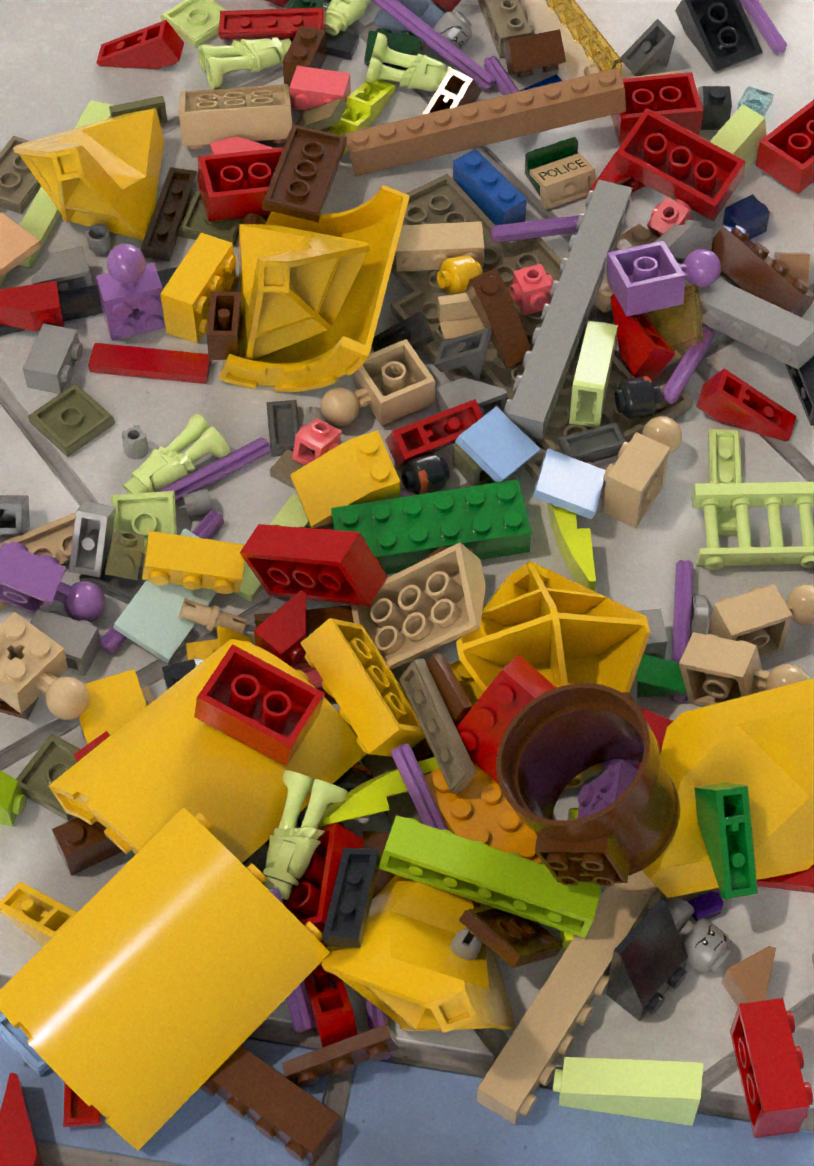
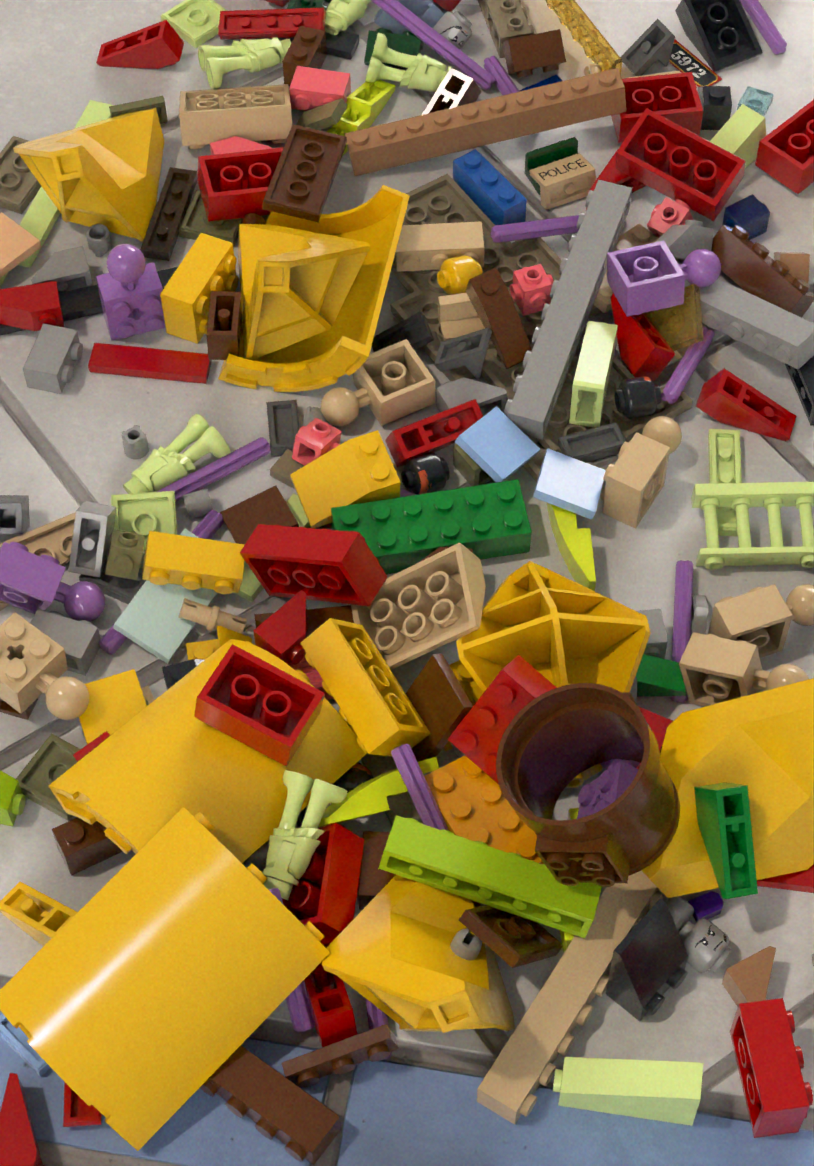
(71, 419): olive tile -> none
(263, 508): none -> reddish brown tile
(351, 897): black plate -> none
(438, 726): dark tan tile -> none
(687, 62): none -> sticker

